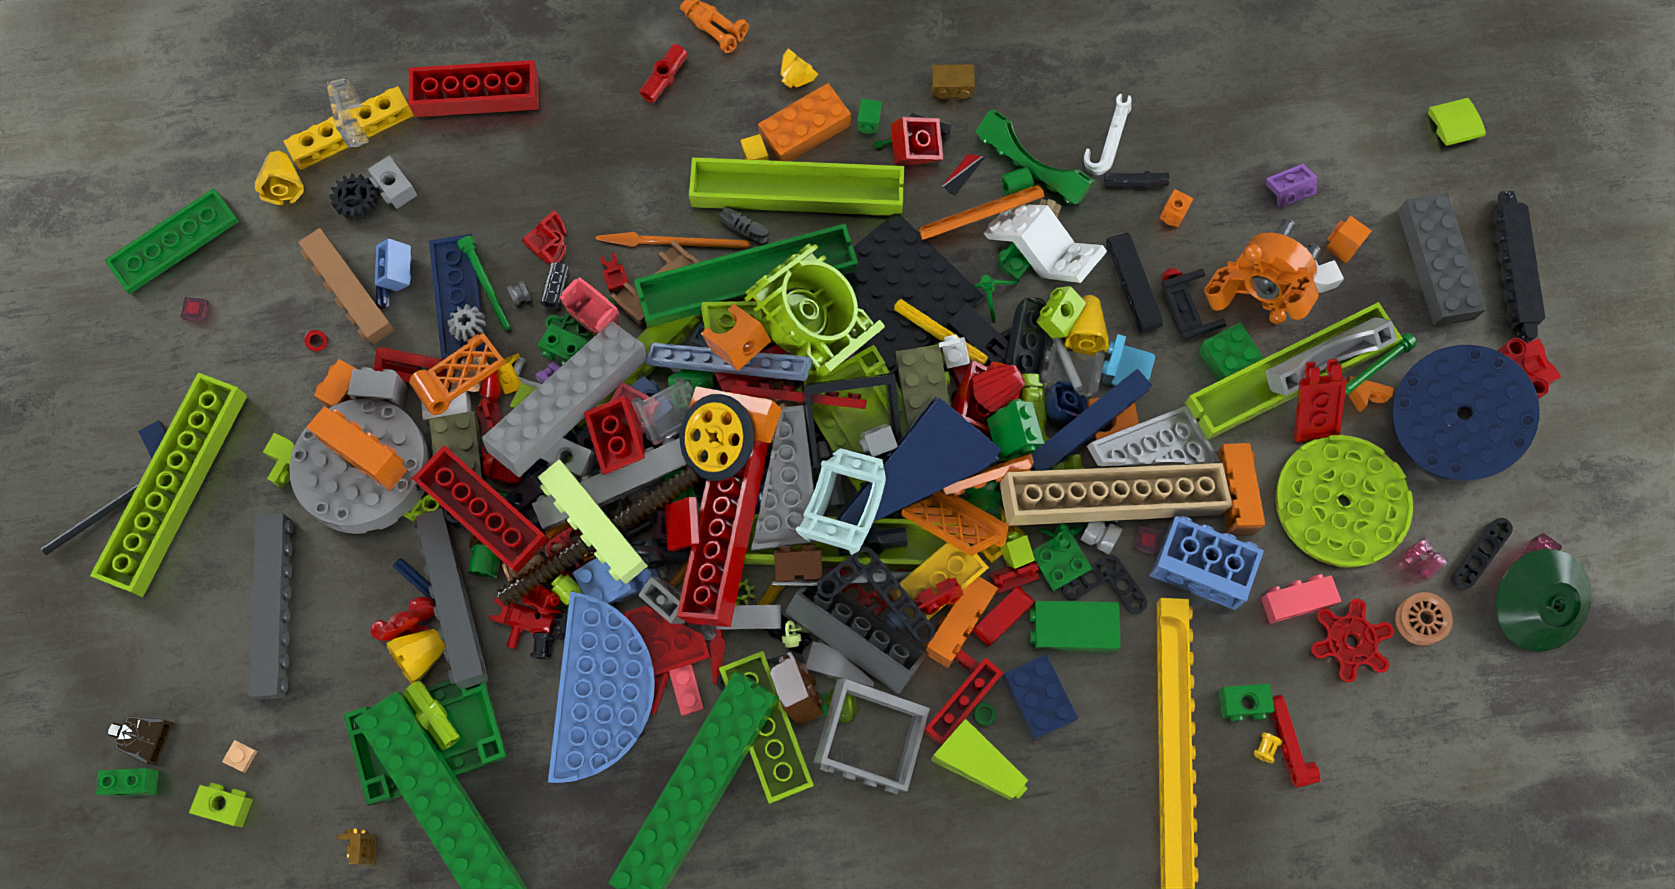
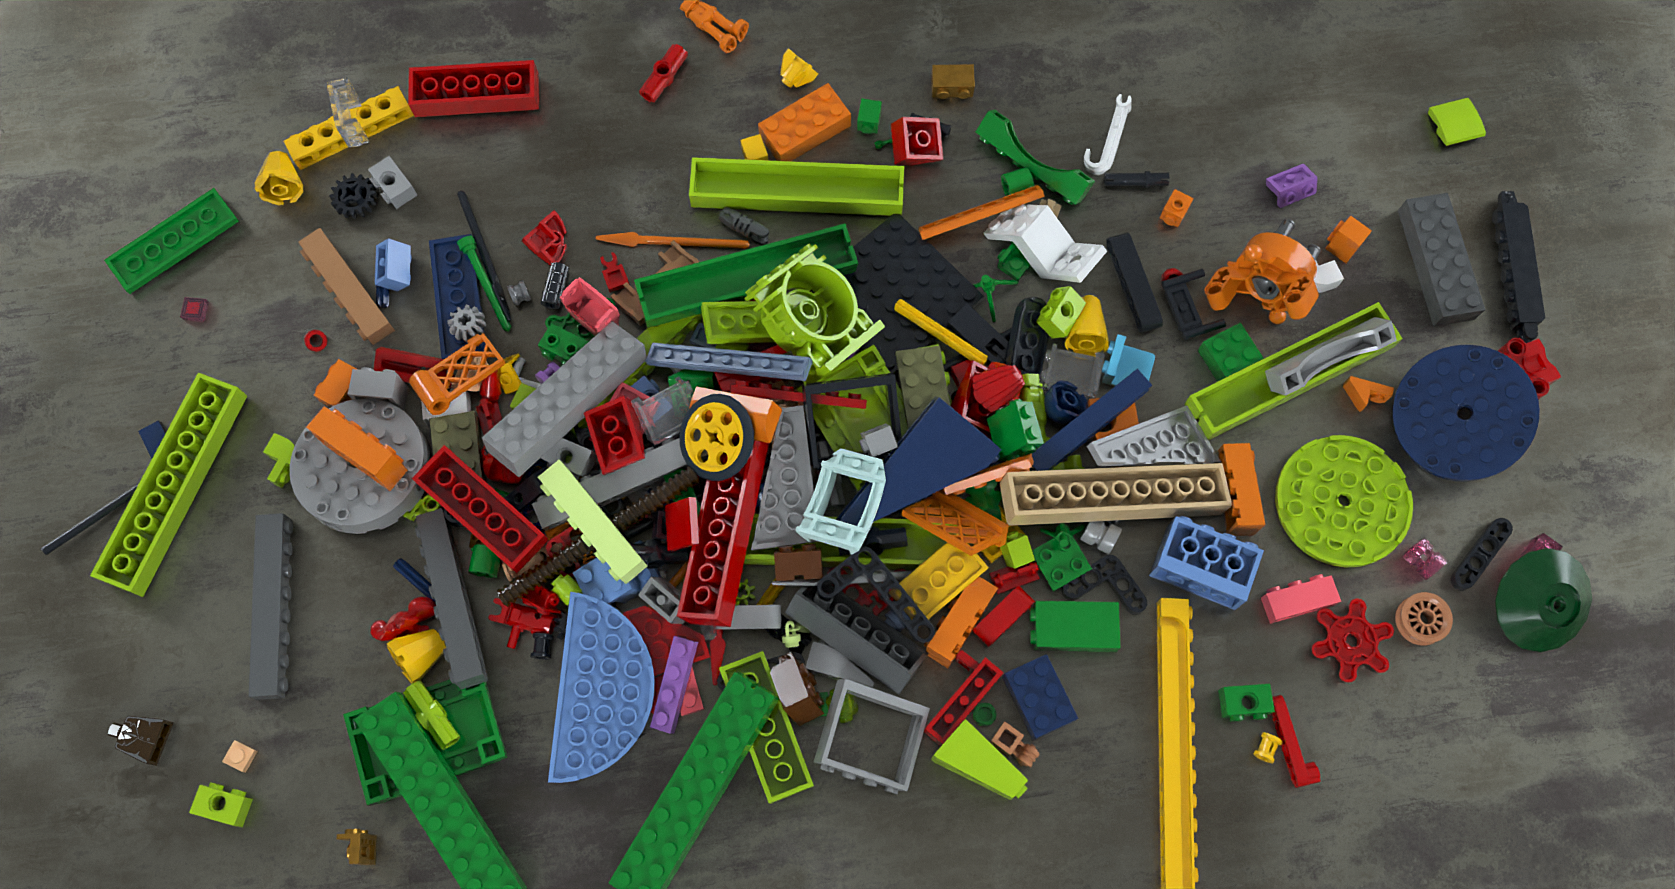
(127, 782): green brick -> none
(483, 252): none -> black piece
(674, 684): none -> medium lavender plate
(740, 342): orange piece -> none
(948, 593): red hinge -> none
(955, 351): white bracket -> none
(962, 173): sticker -> none
(1008, 742): none -> nougat brick
(1068, 364): light grey bar -> none
(1147, 540): clear pink tile -> none
(1320, 402): red tile -> none
(1405, 345): green piece -> none

